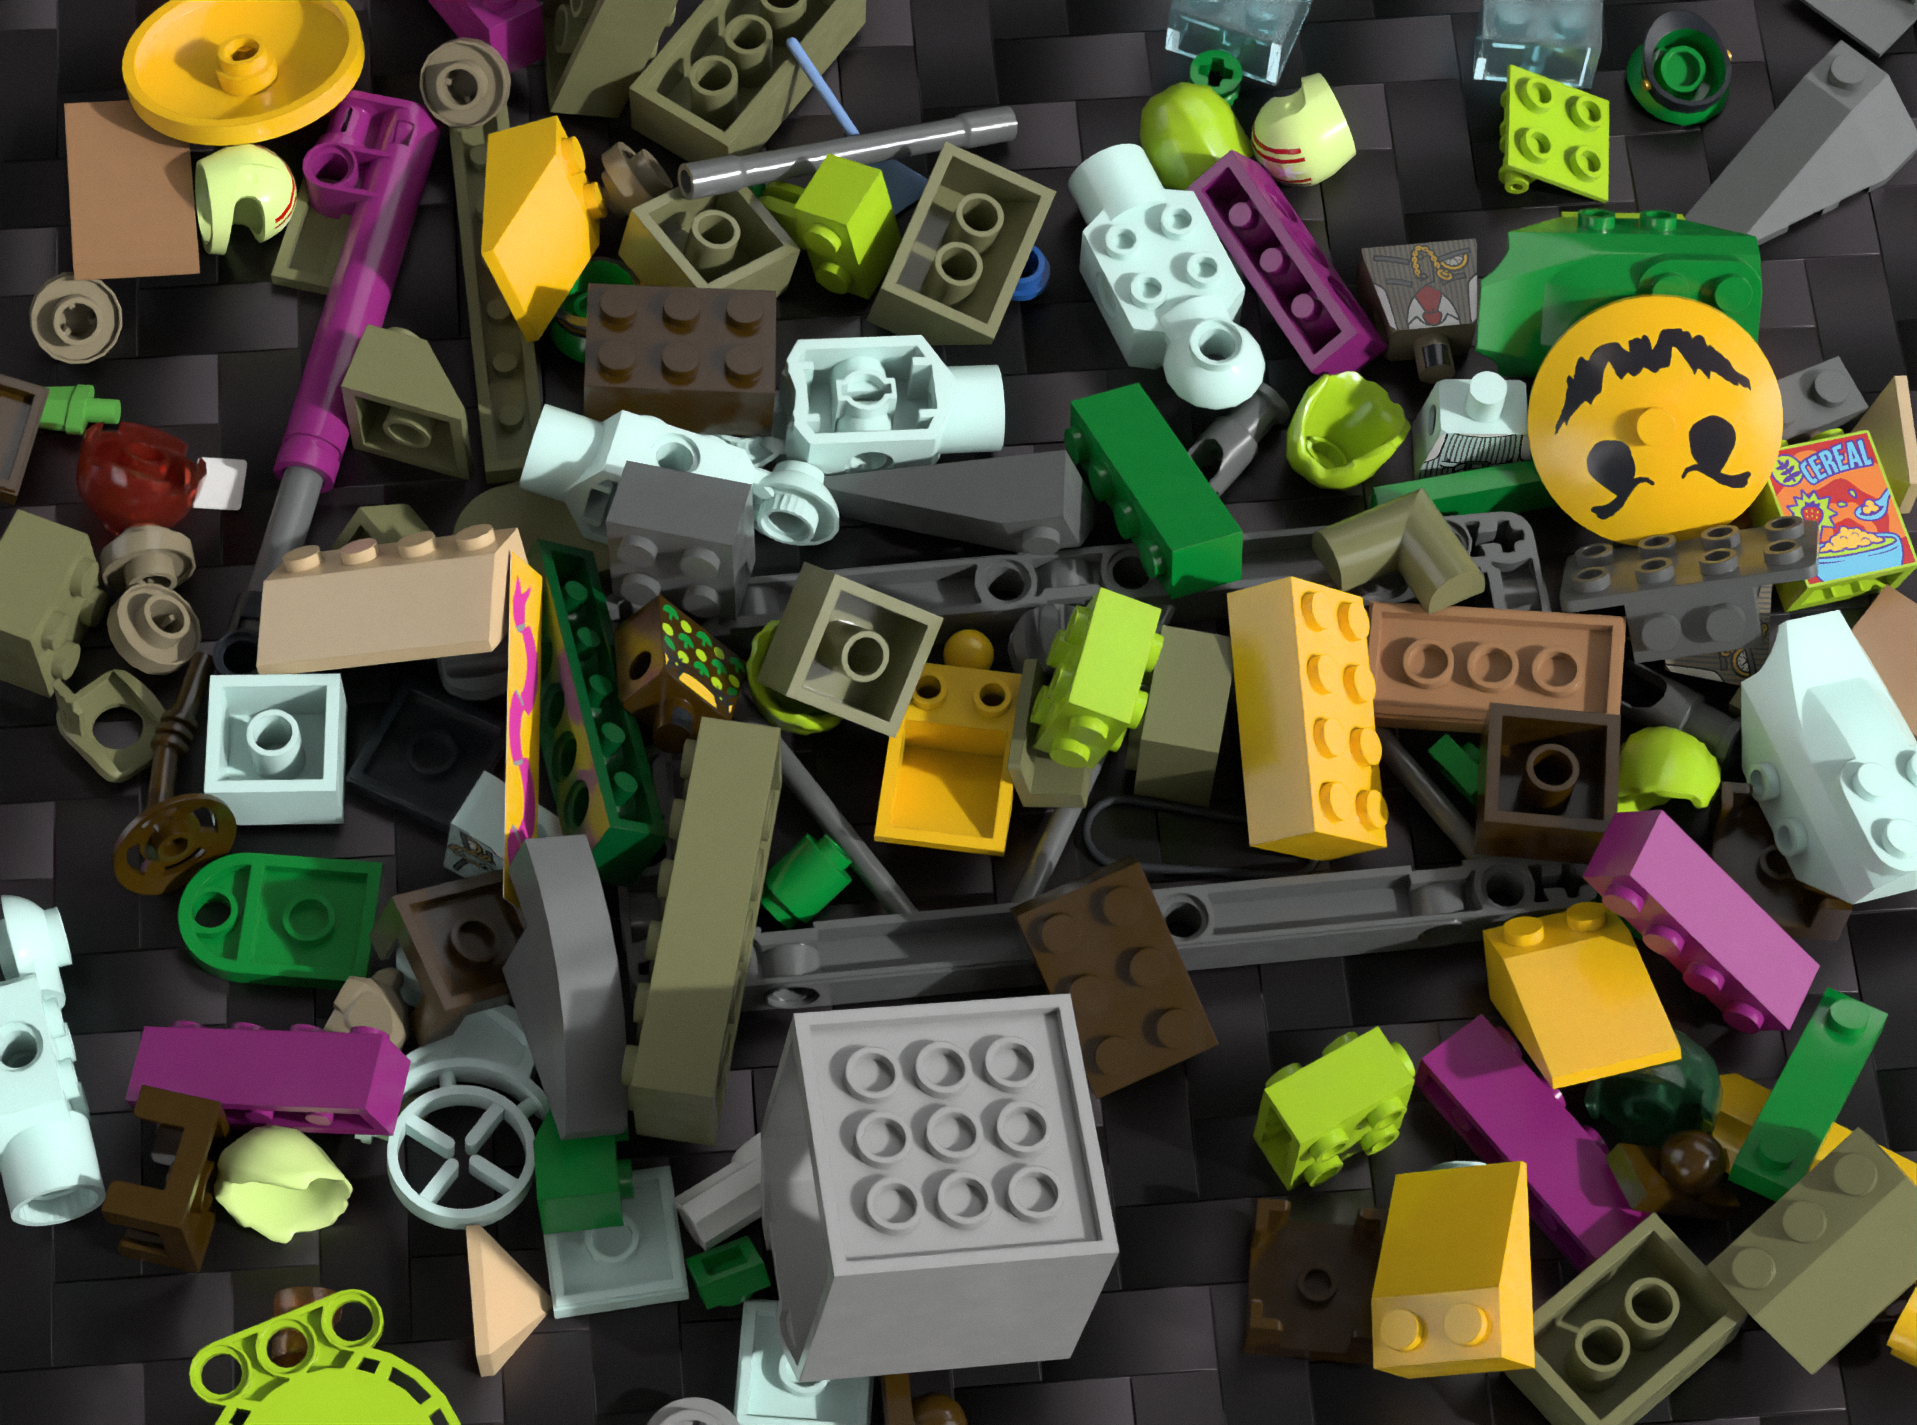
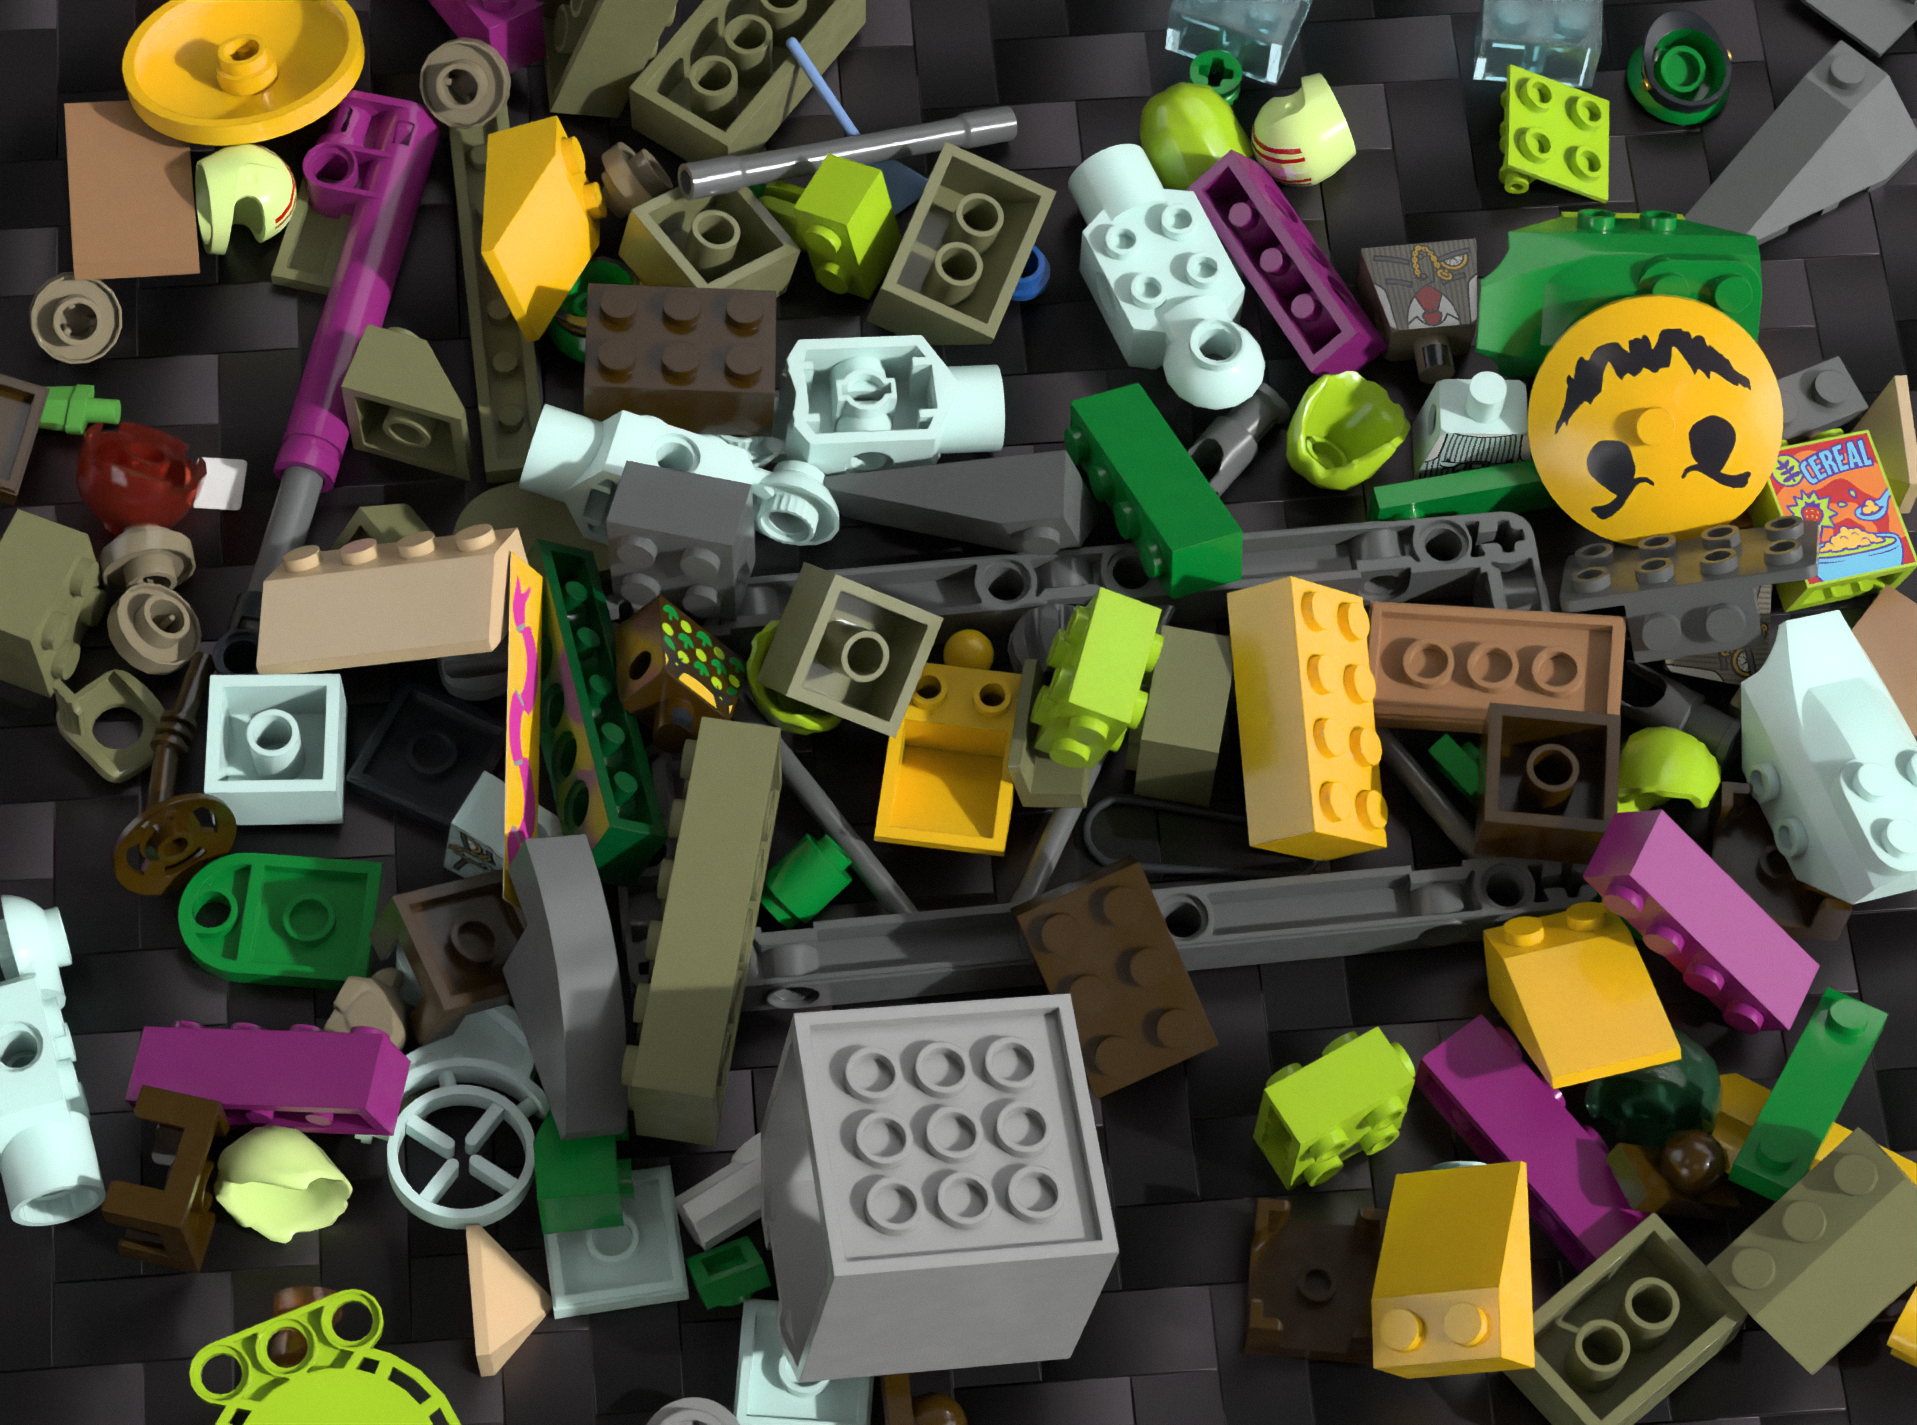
(1406, 537): olive brick -> none

